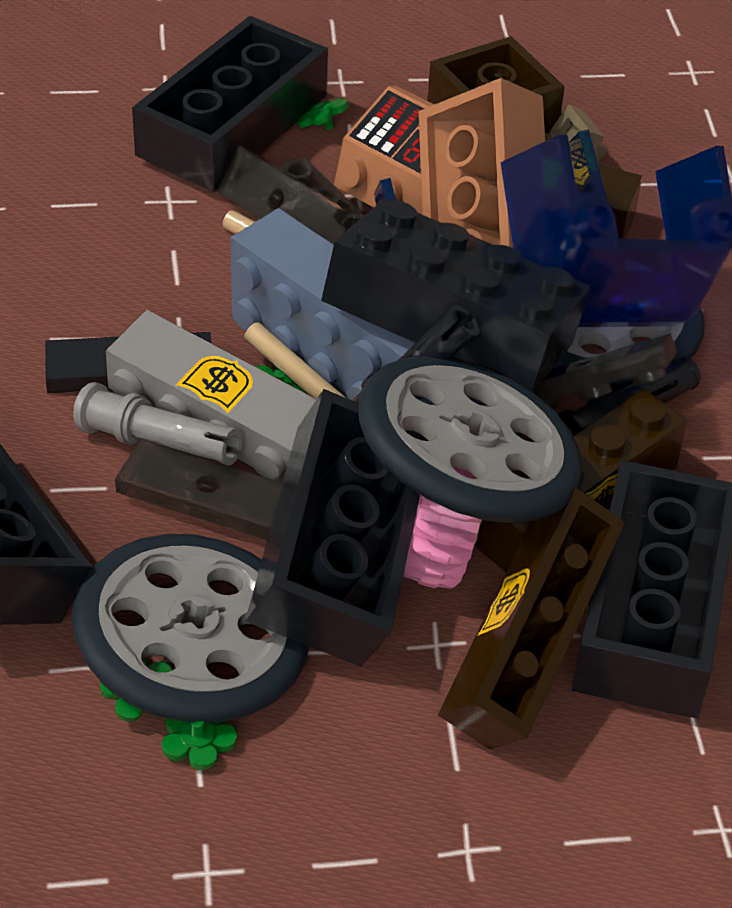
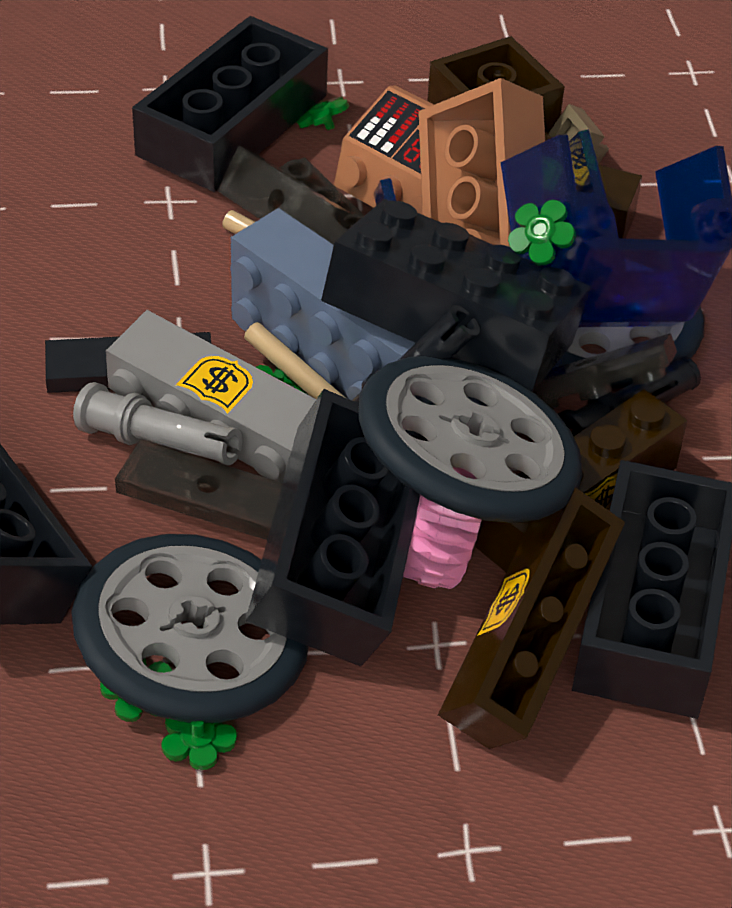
(541, 230): none -> green plant

